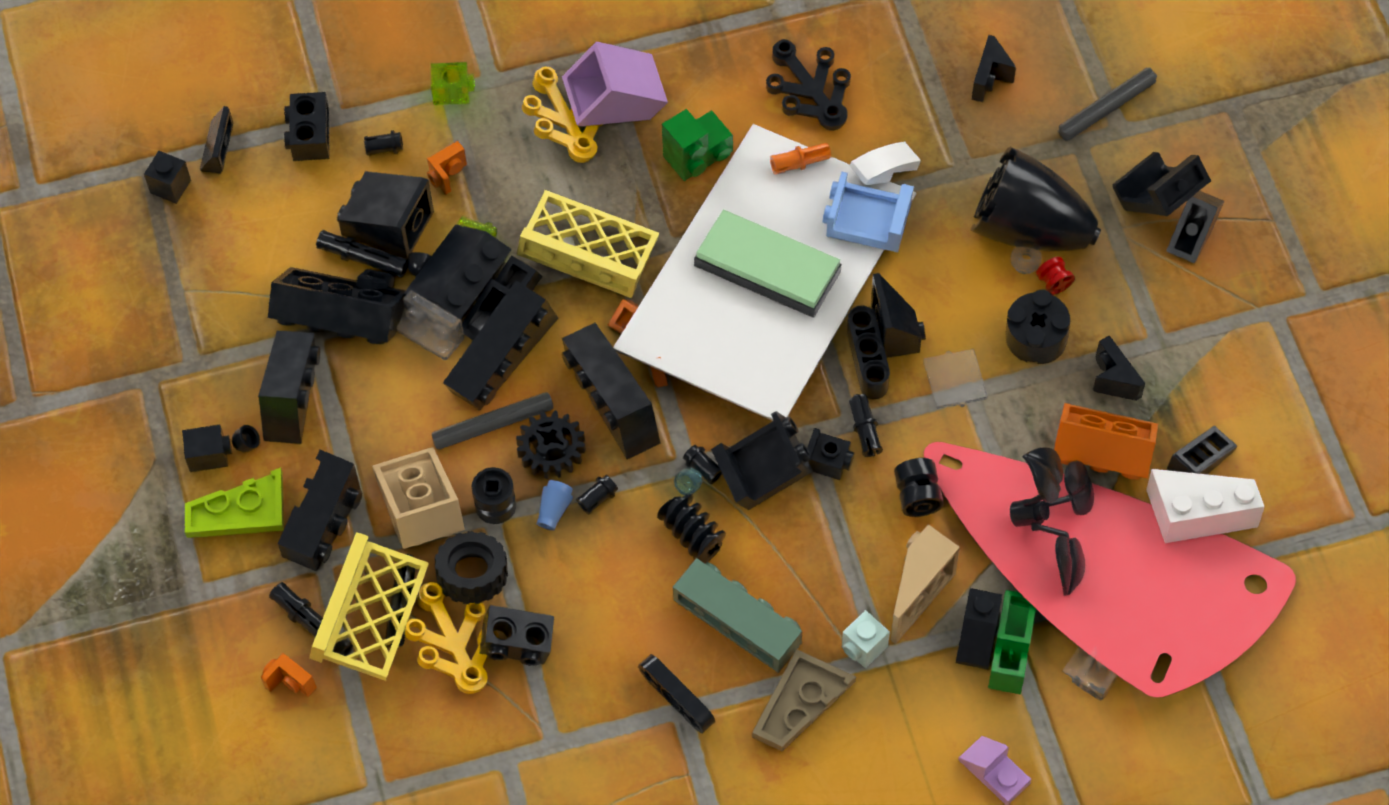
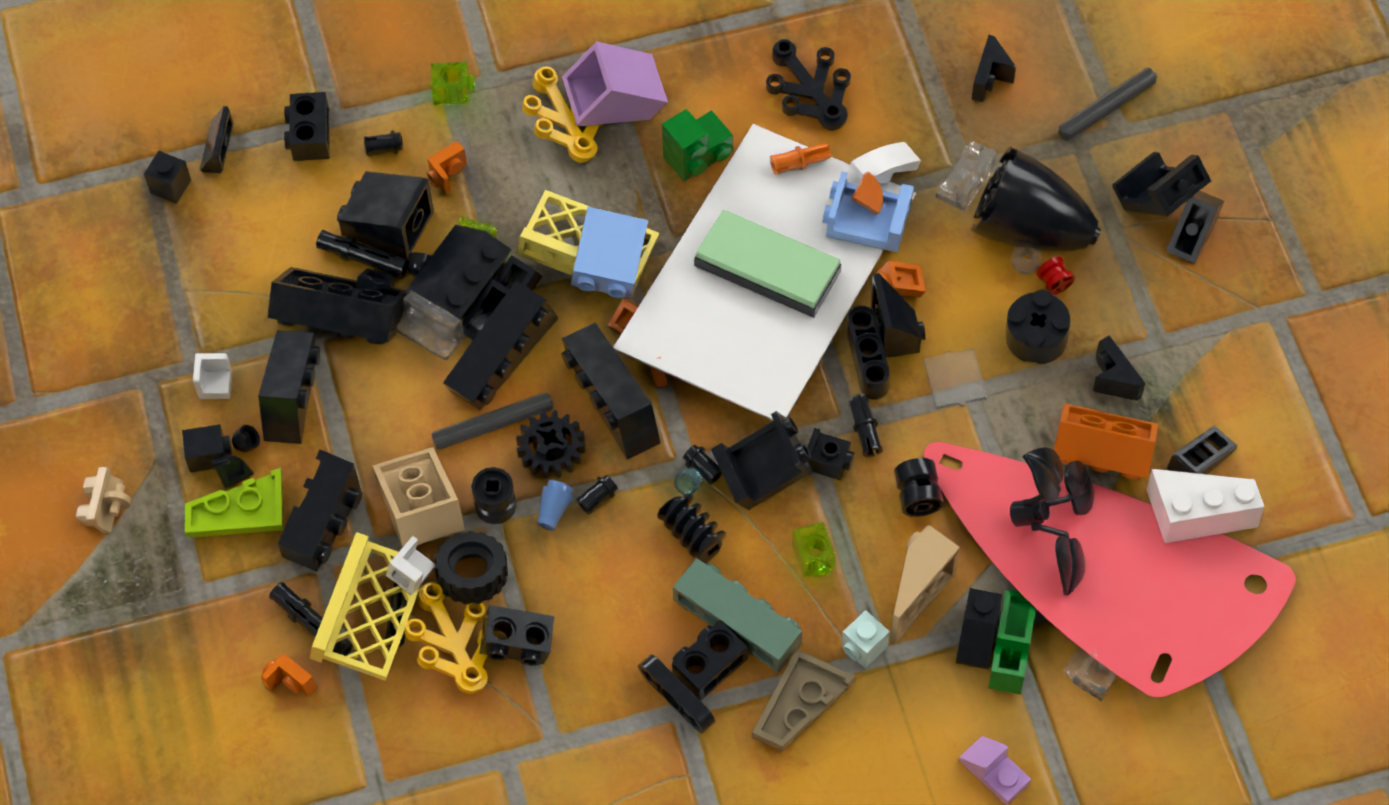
(106, 500): none -> tan hips
(212, 376): none -> white panel
(231, 469): none -> black tile
(410, 567): none -> white panel
(609, 253): none -> light blue panel
(716, 665): none -> black brick
(810, 538): none -> clear neon green brick
(869, 193): none -> orange tile
(904, 278): none -> orange bracket
(967, 176): none -> clear hinge

